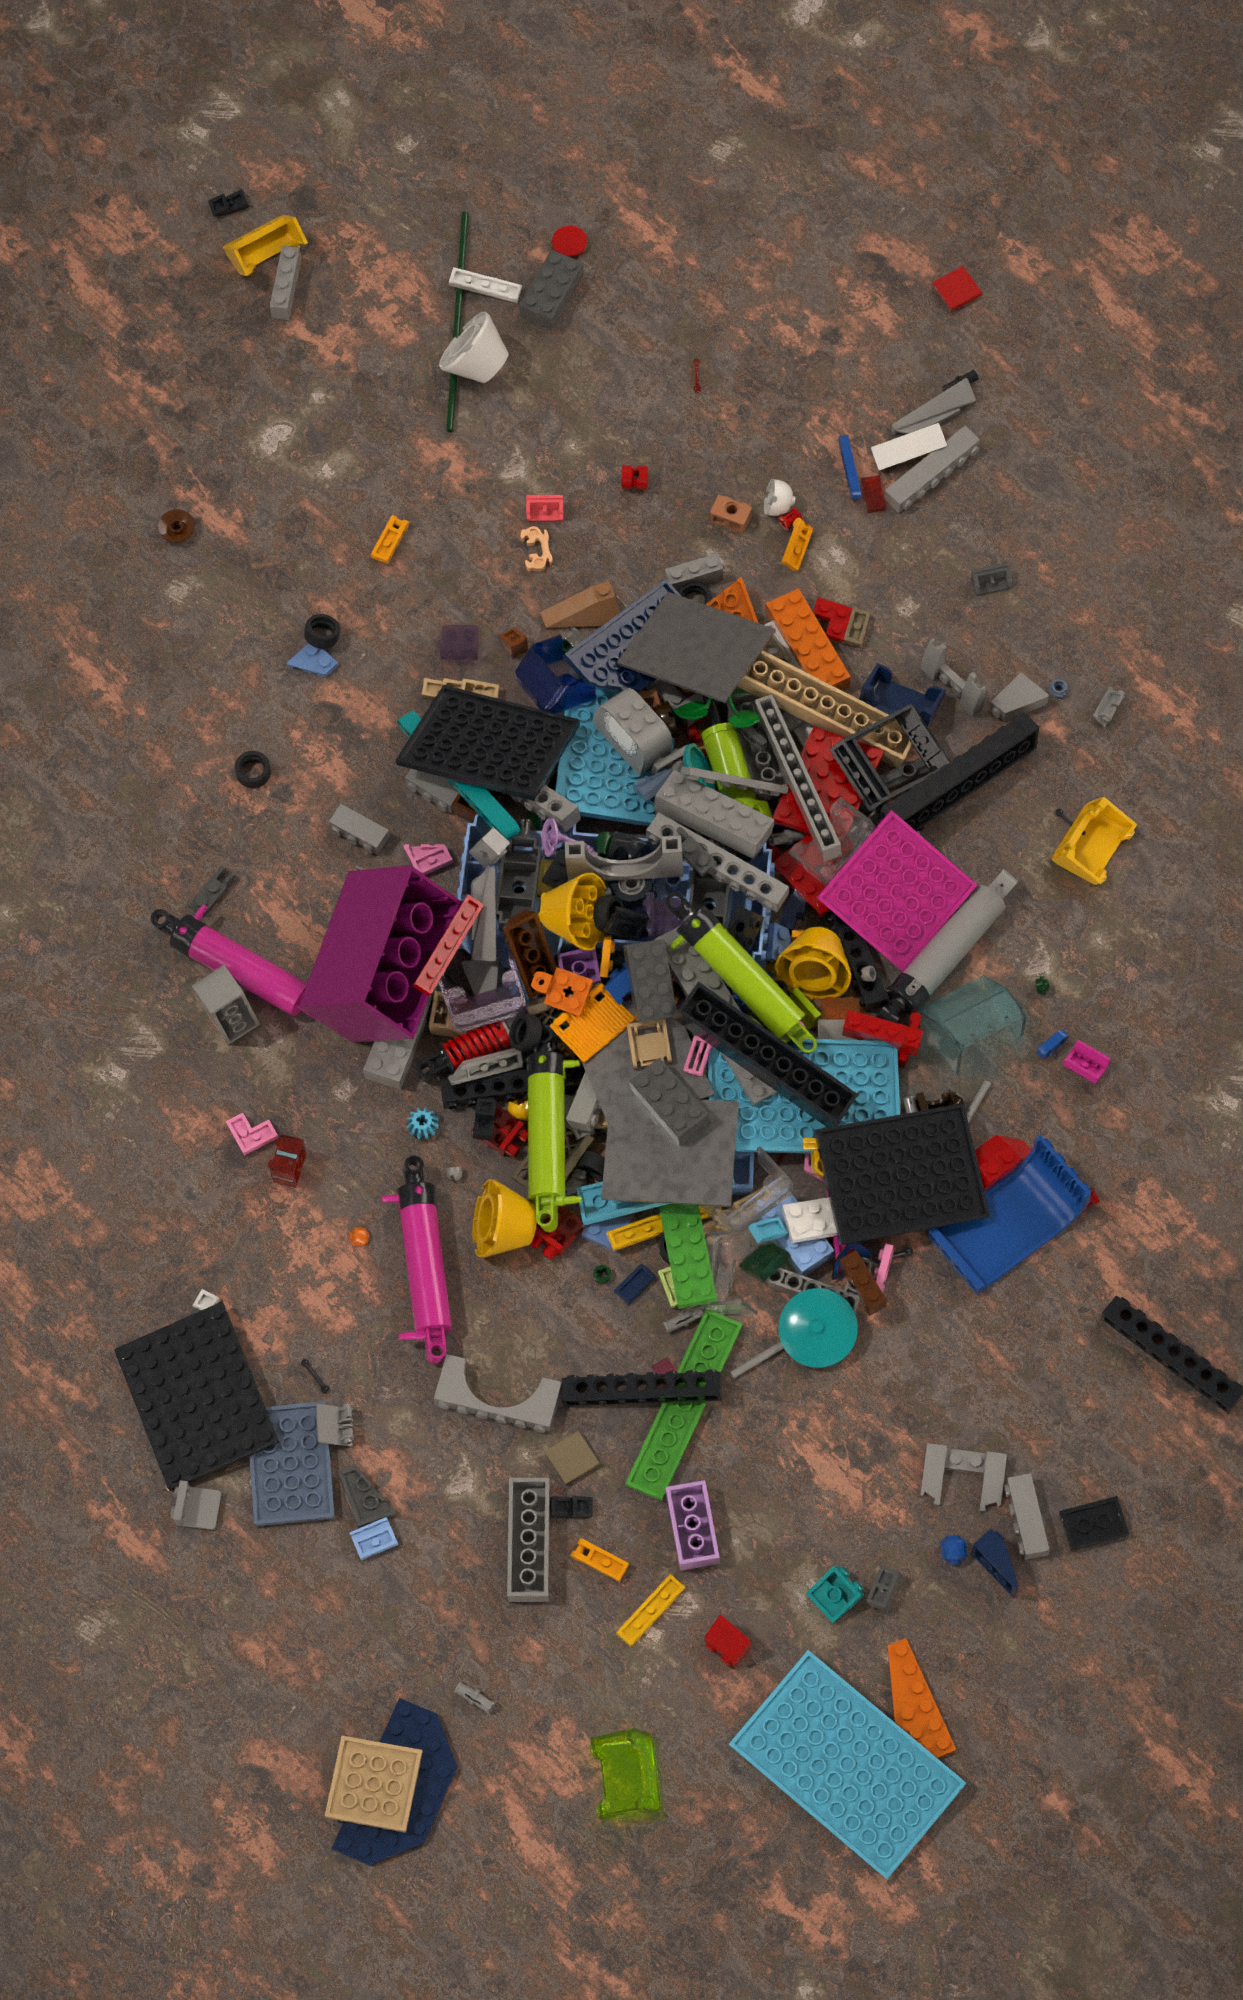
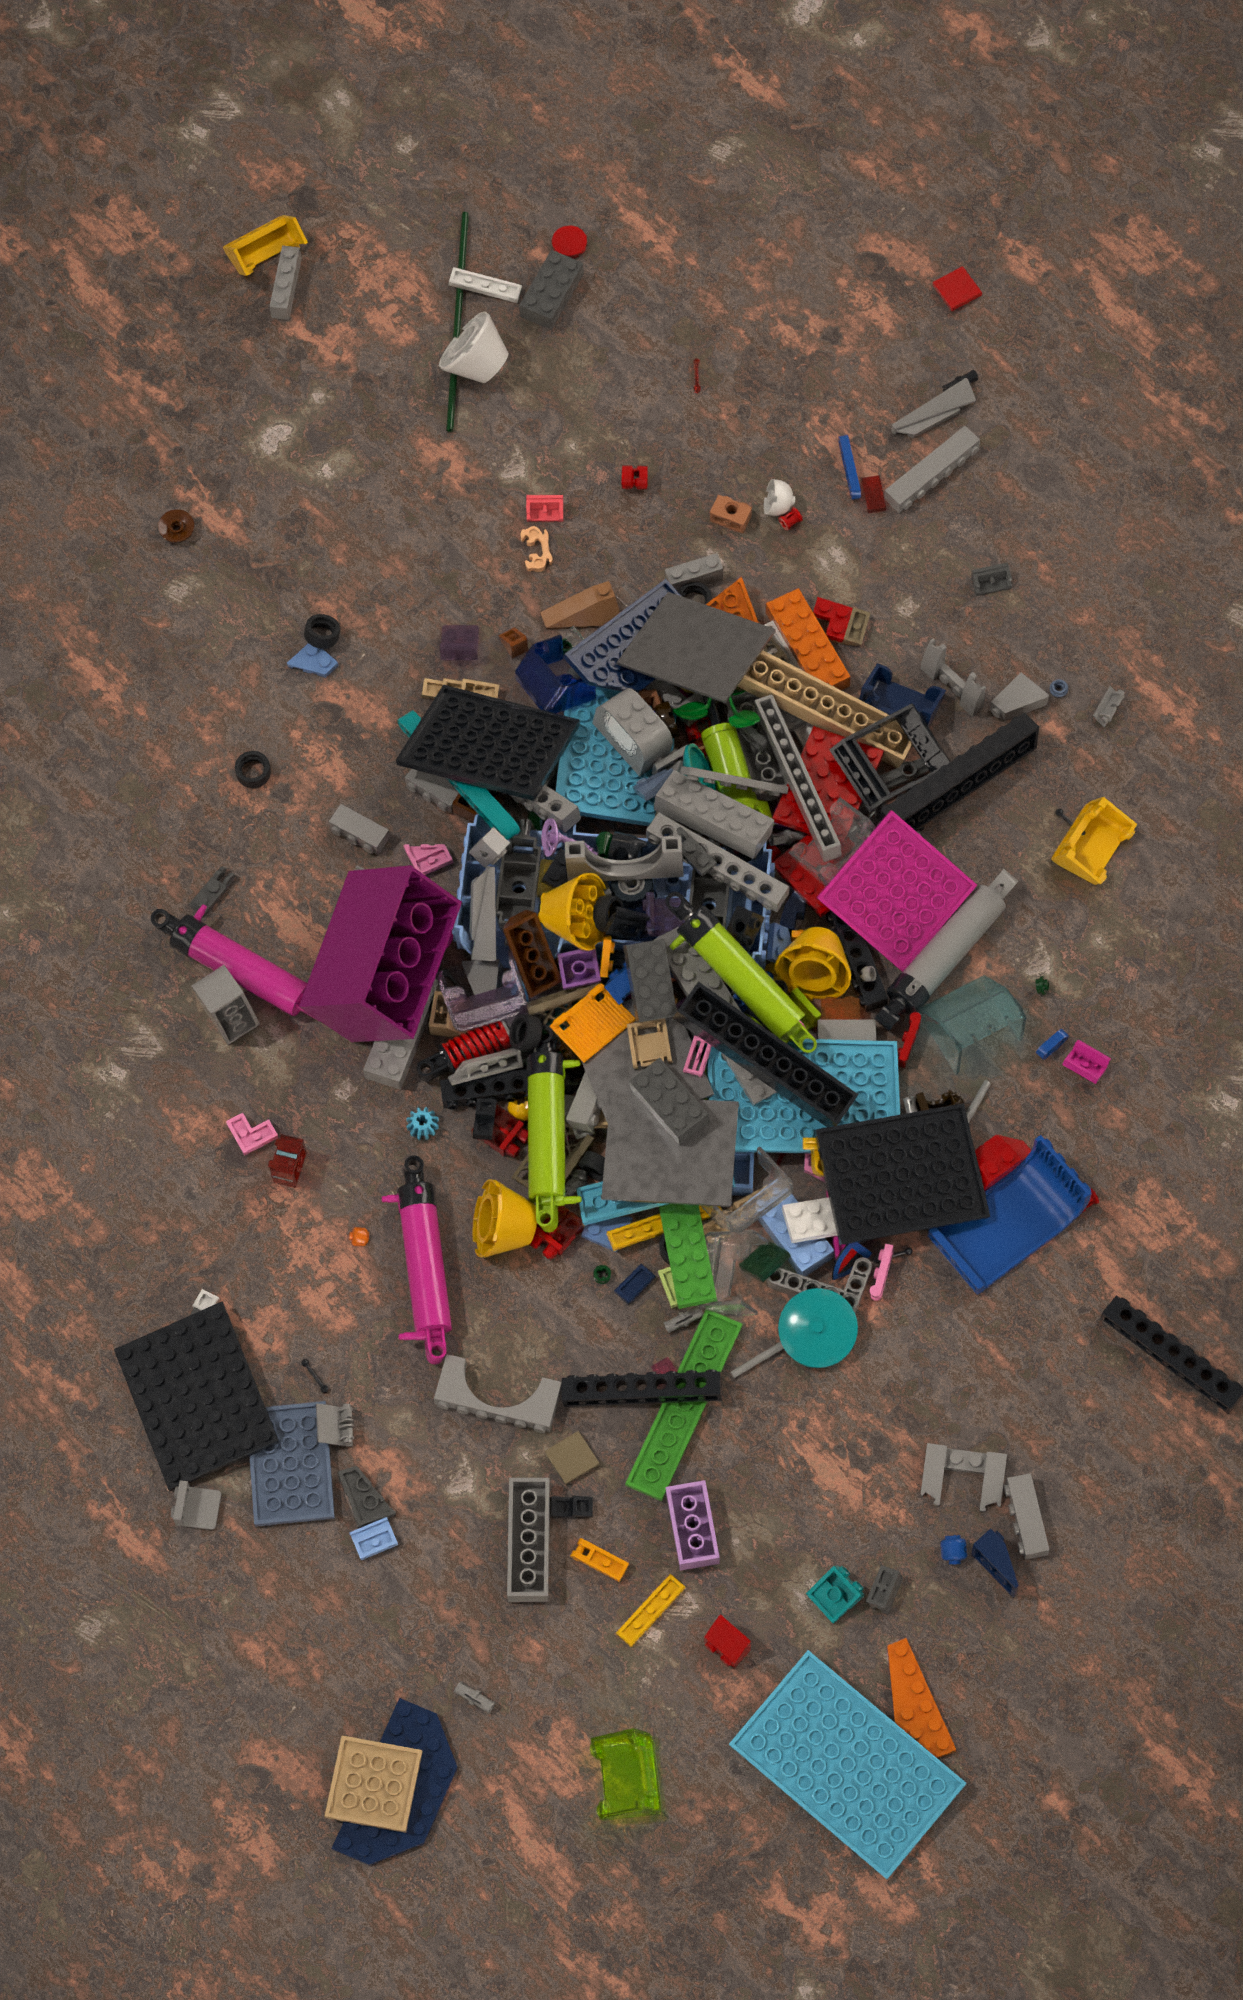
(225, 205): black slope -> none
(389, 539): light orange plate -> none
(448, 945): plate -> none
(454, 1173): light grey hinge -> none
(554, 990): orange plate -> none
(768, 1230): medium azure tile -> none
(797, 544): light orange plate -> none
(863, 1026): red arch -> none
(864, 1283): reddish brown arch -> none
(908, 446): white sticker -> none
(1093, 1523): black plate -> none

